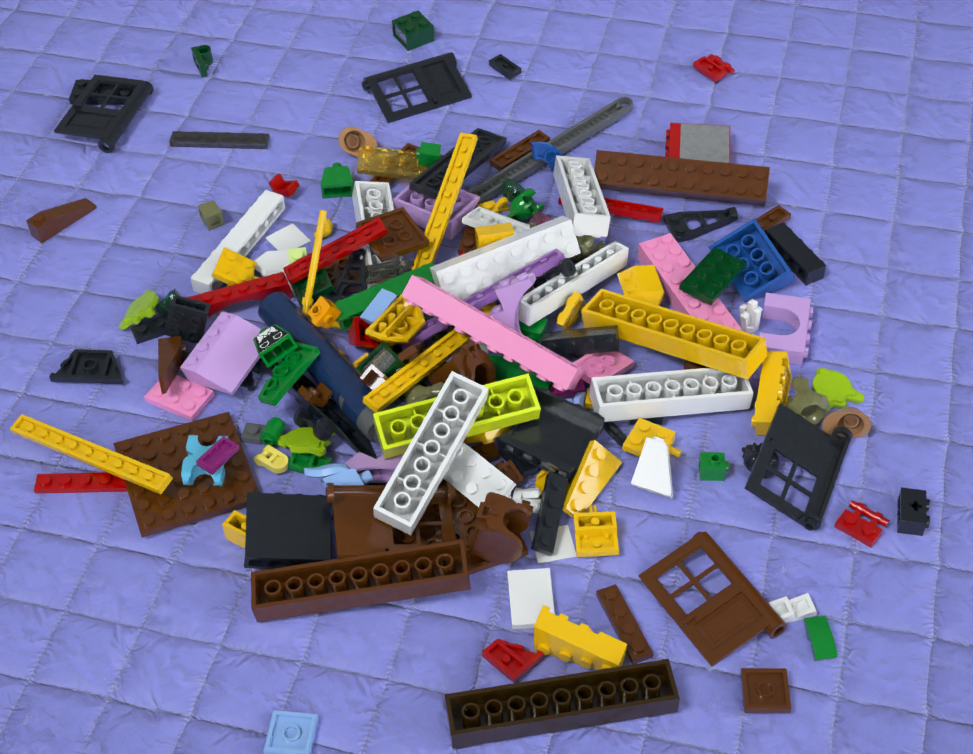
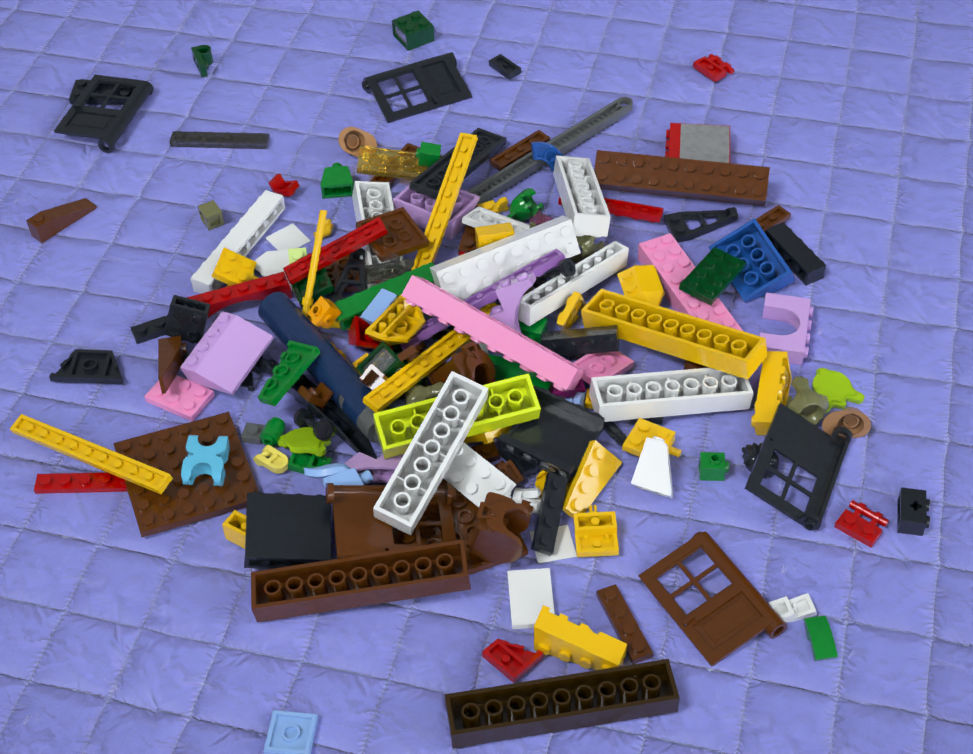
(140, 308): lime tile -> none
(164, 305): clear green helmet -> none
(217, 455): magenta plate -> none
(274, 344): green torso -> none
(510, 189): clear green helmet -> none
(750, 316): white rock -> none
(765, 690): reddish brown plate -> none

